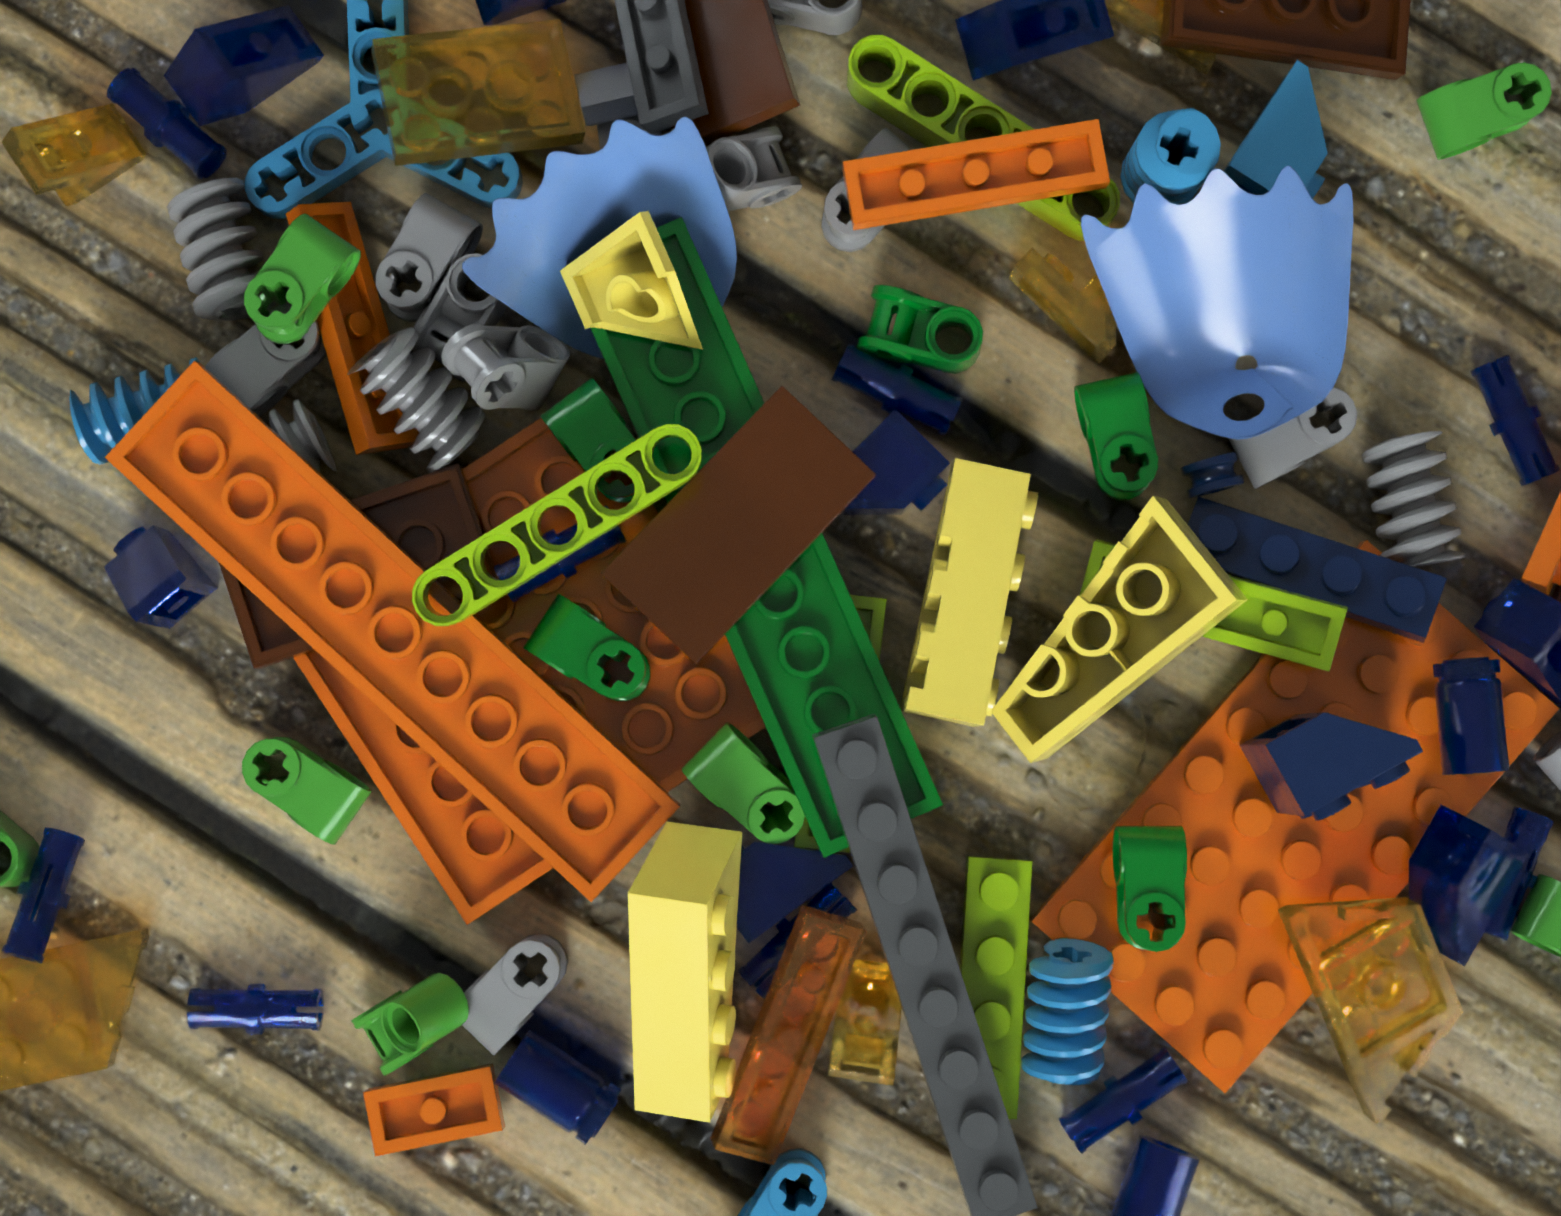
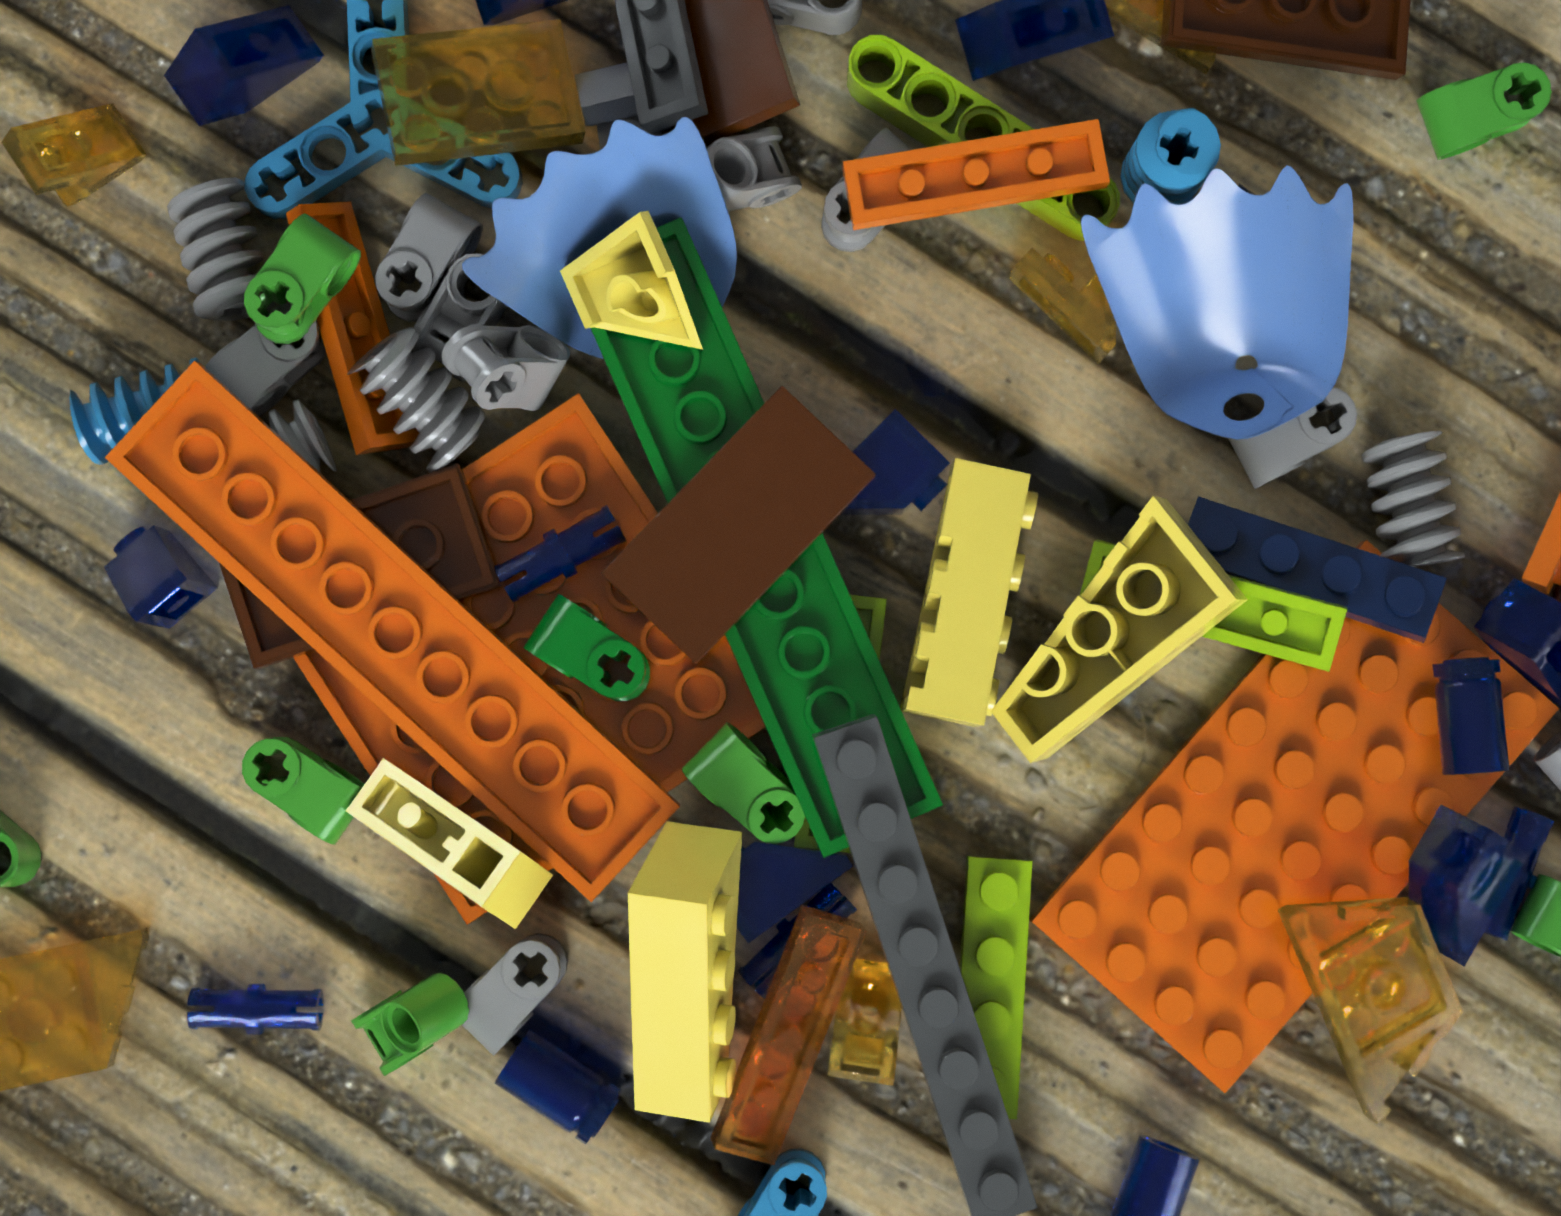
(56, 855): clear blue pin -> none
(166, 123): clear blue pin -> none
(434, 1109): orange plate -> none
(449, 843): none -> light yellow slope
(525, 533): lime beam -> none
(591, 432): green piece -> none
(896, 389): clear blue pin -> none
(916, 329): green piece -> none
(1068, 1012): dark azure piece -> none
(1117, 423): green piece -> none
(1123, 1100): clear blue pin -> none
(1147, 870): green piece -> none
(1212, 475): dark blue bush -> none
(1283, 135): dark azure slope -> none
(1320, 757): dark blue slope -> none
(1515, 420): clear blue pin -> none

